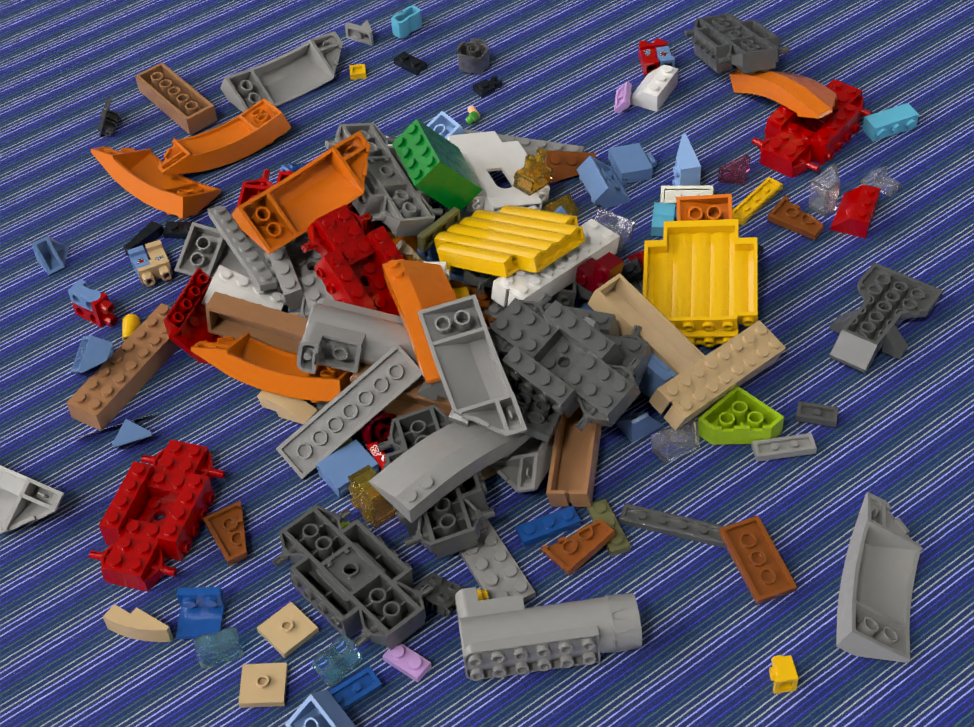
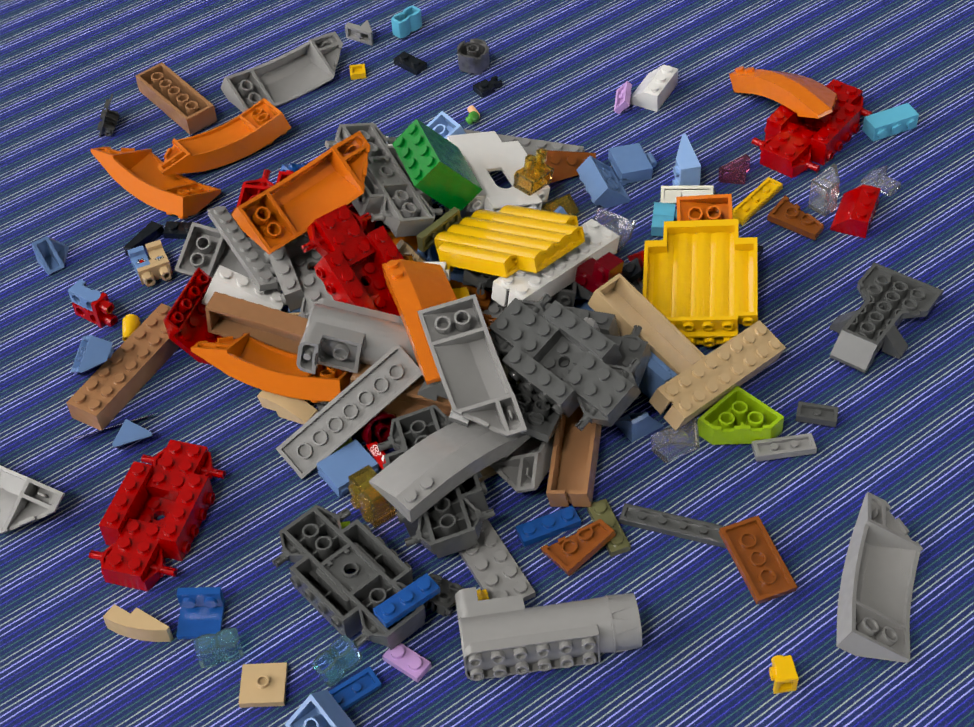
(228, 532): dark orange wing -> none
(287, 629): tan plate -> none
(406, 600): none -> blue plate
(654, 55): red hips -> none
(730, 41): dark grey piece -> none

